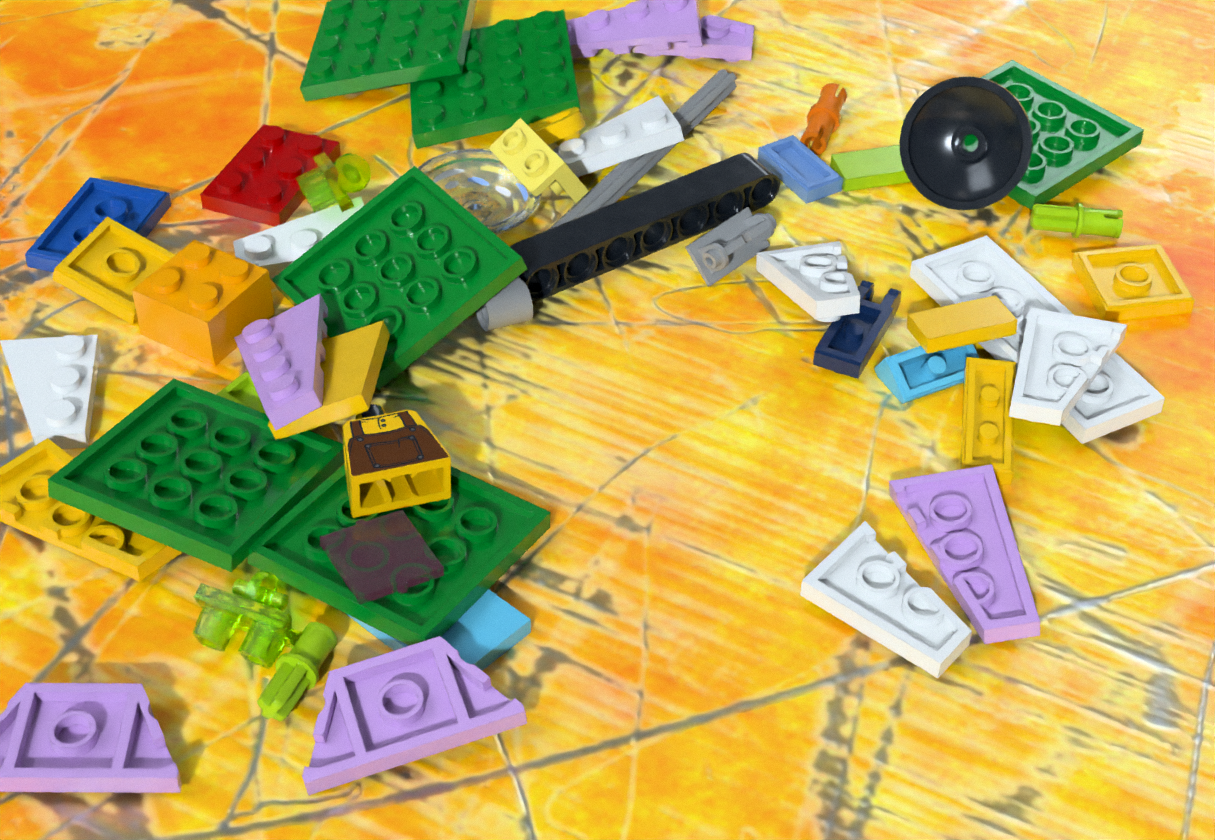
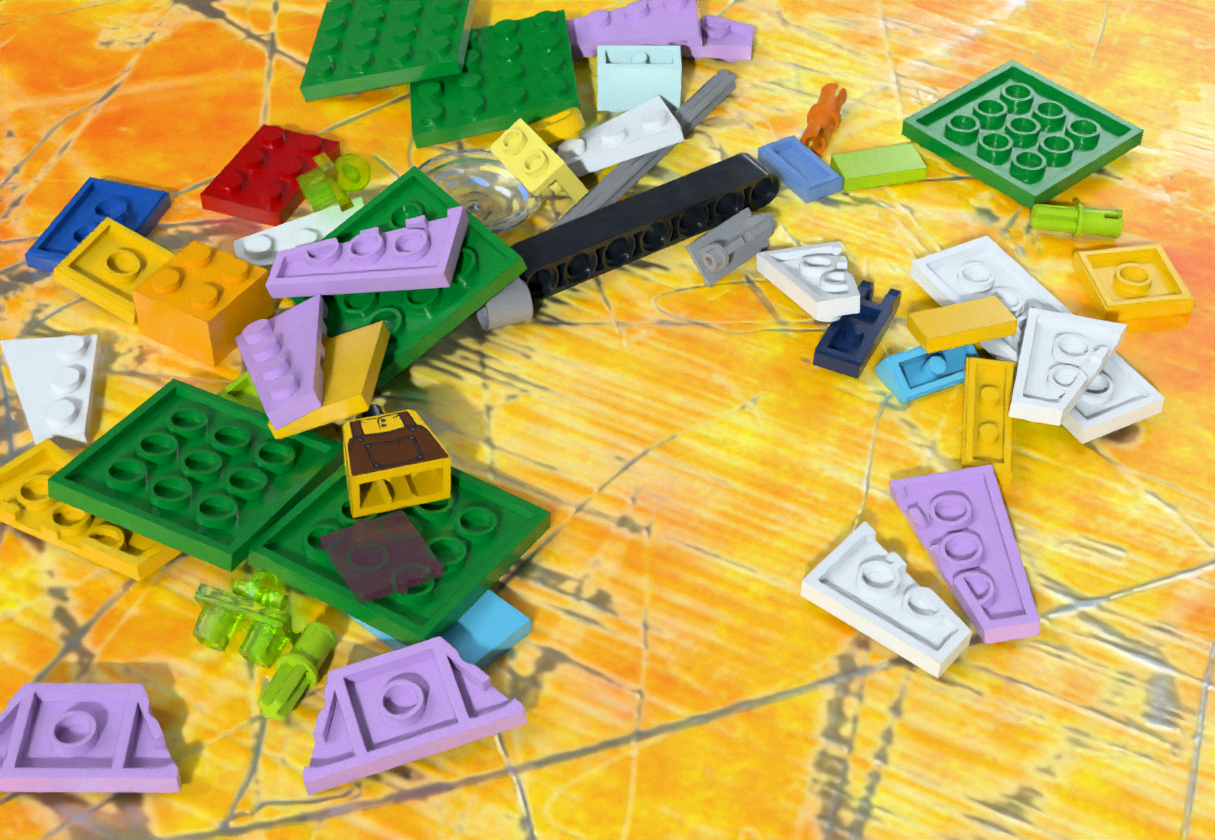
(373, 261): none -> lavender wing
(637, 74): none -> light aqua brick
(935, 147): black dish -> none

